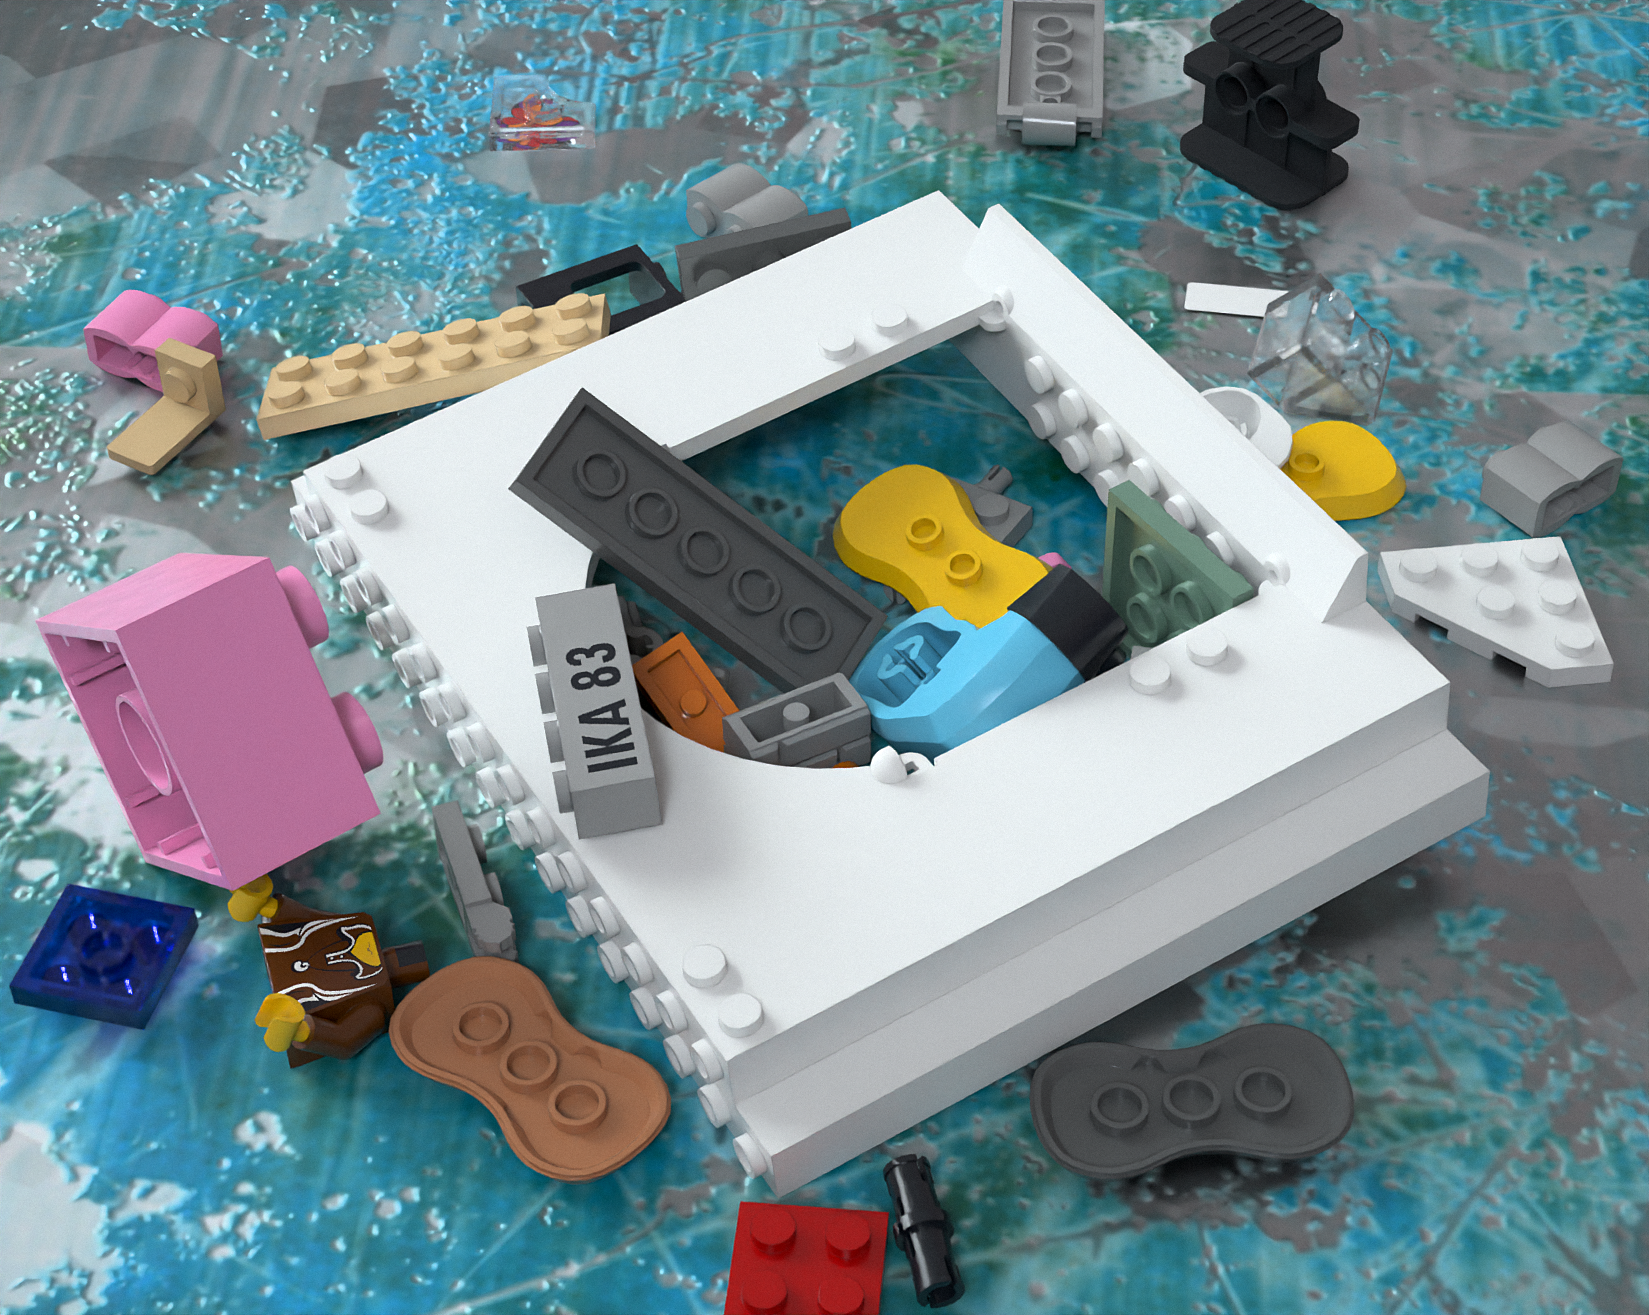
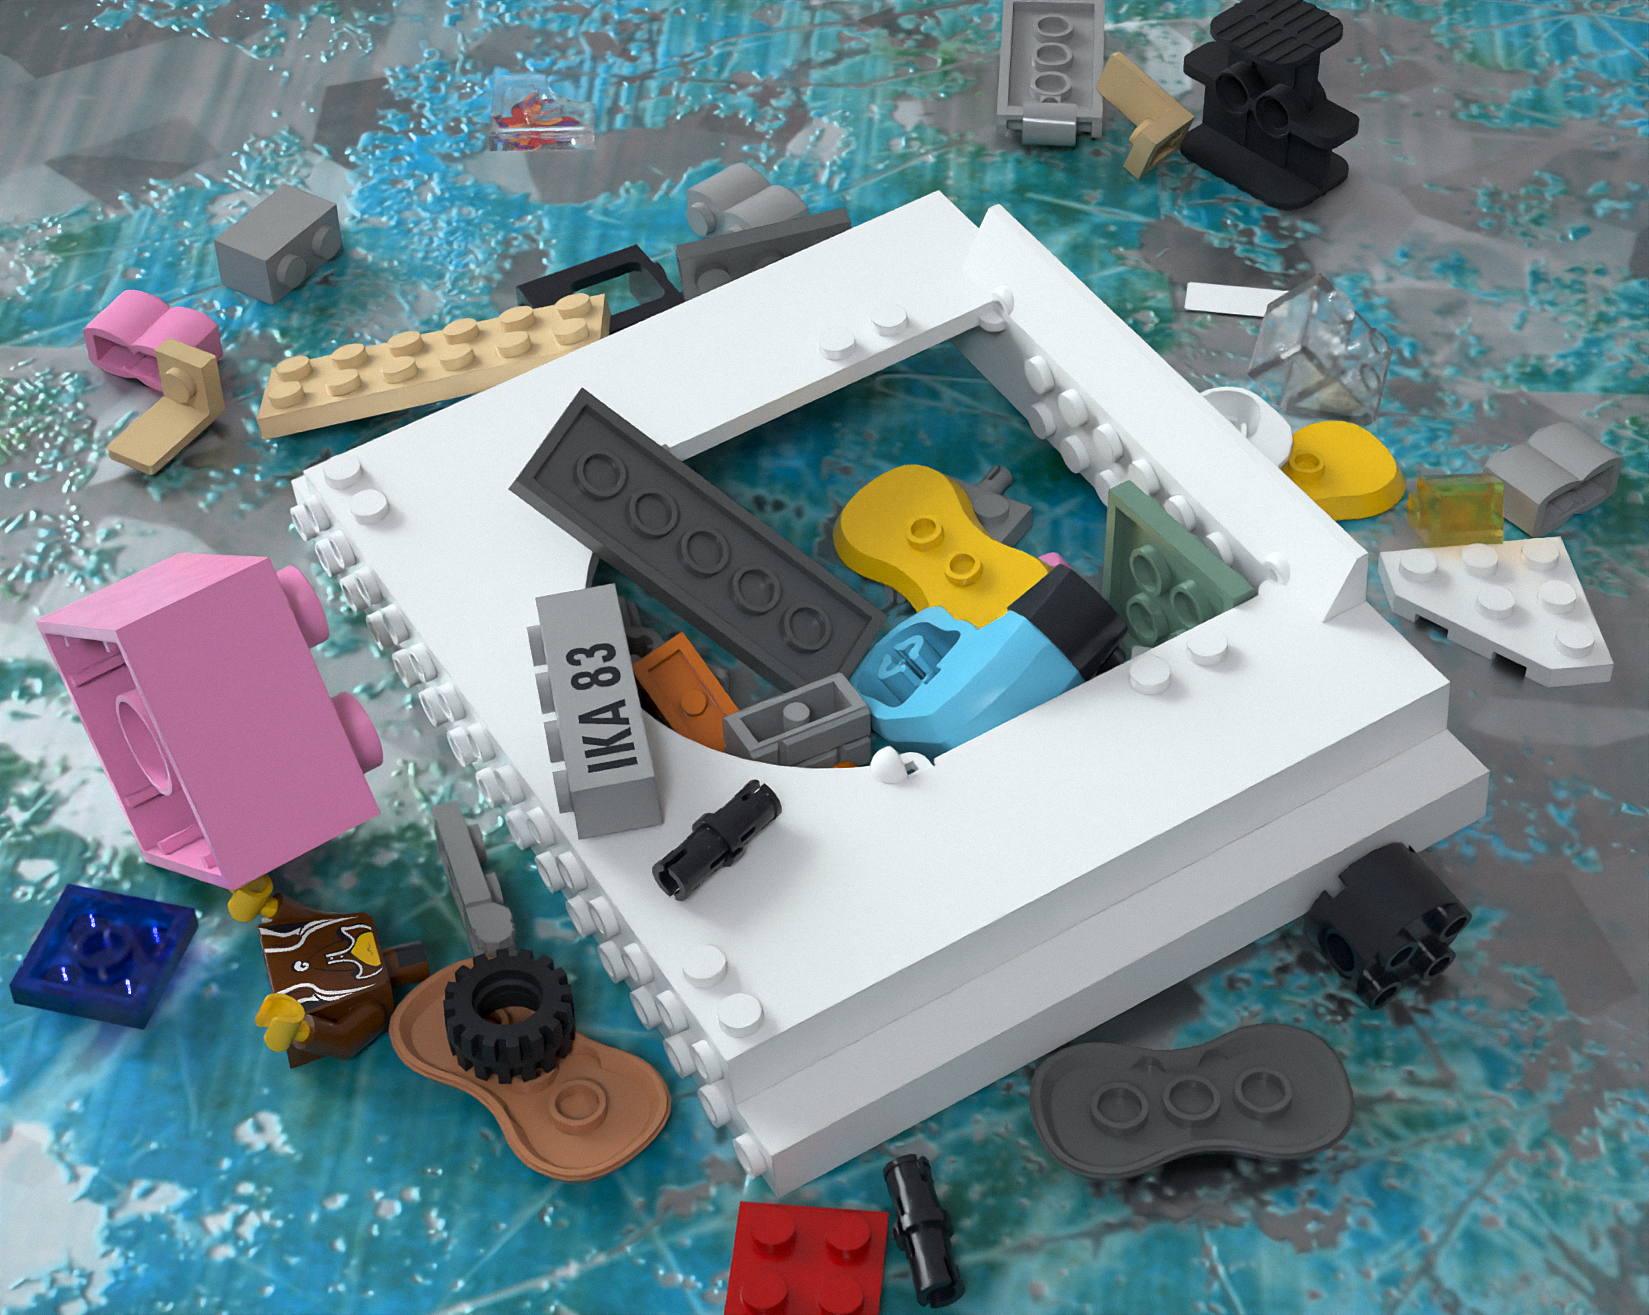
(278, 244): none -> light grey brick
(514, 1047): none -> black tyre
(717, 840): none -> black pin
(1158, 116): none -> tan bracket
(1387, 923): none -> black brick
(1457, 509): none -> clear yellow brick

